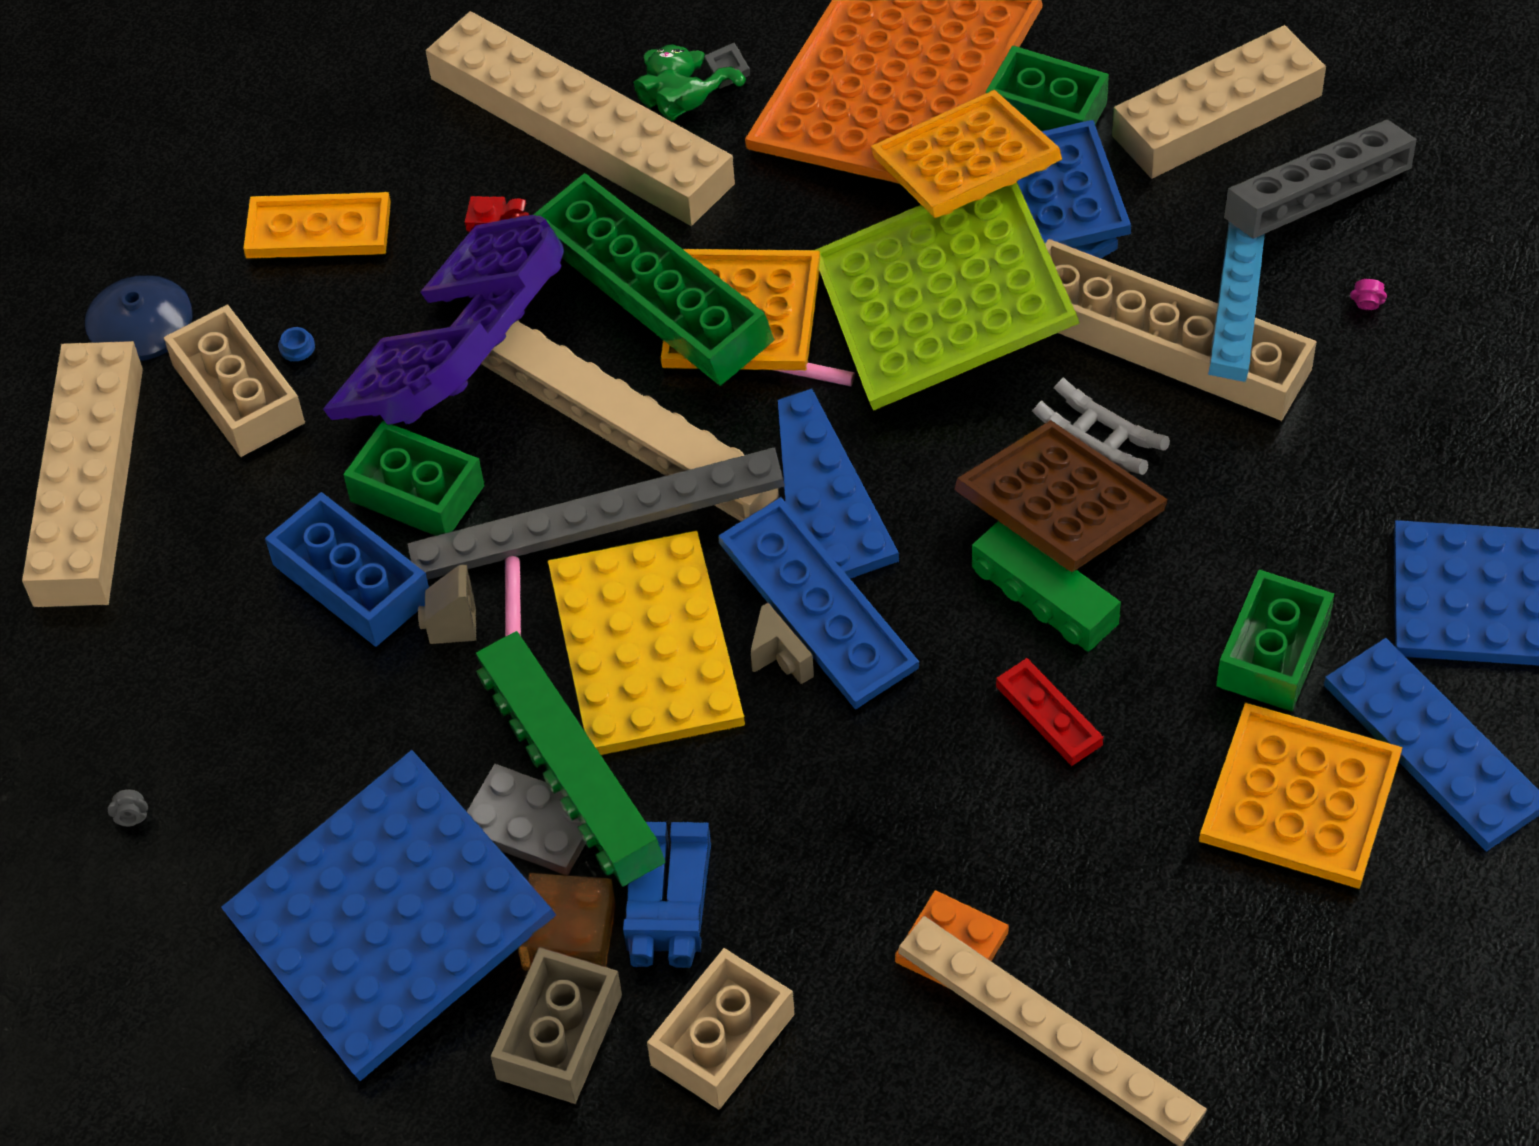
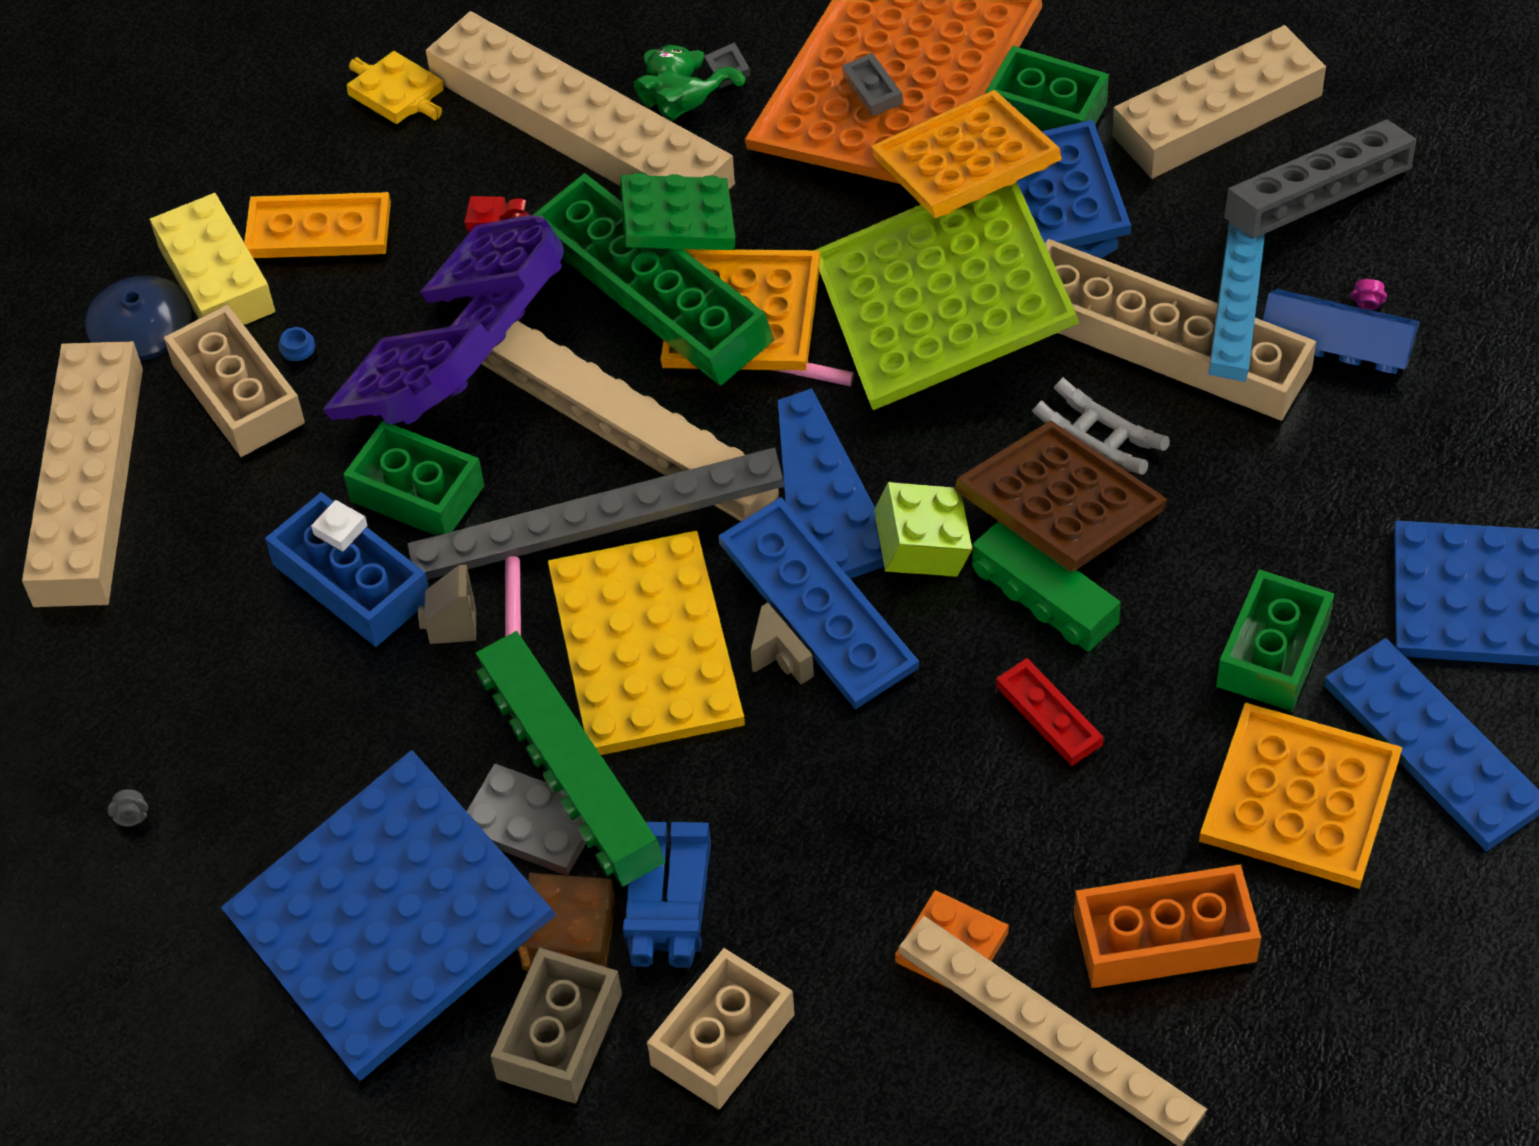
(212, 260): none -> light yellow brick
(339, 525): none -> white plate
(395, 87): none -> yellow plate
(677, 212): none -> green plate
(872, 84): none -> dark grey plate
(922, 529): none -> lime brick
(1166, 926): none -> orange brick
(1345, 329): none -> blue slope

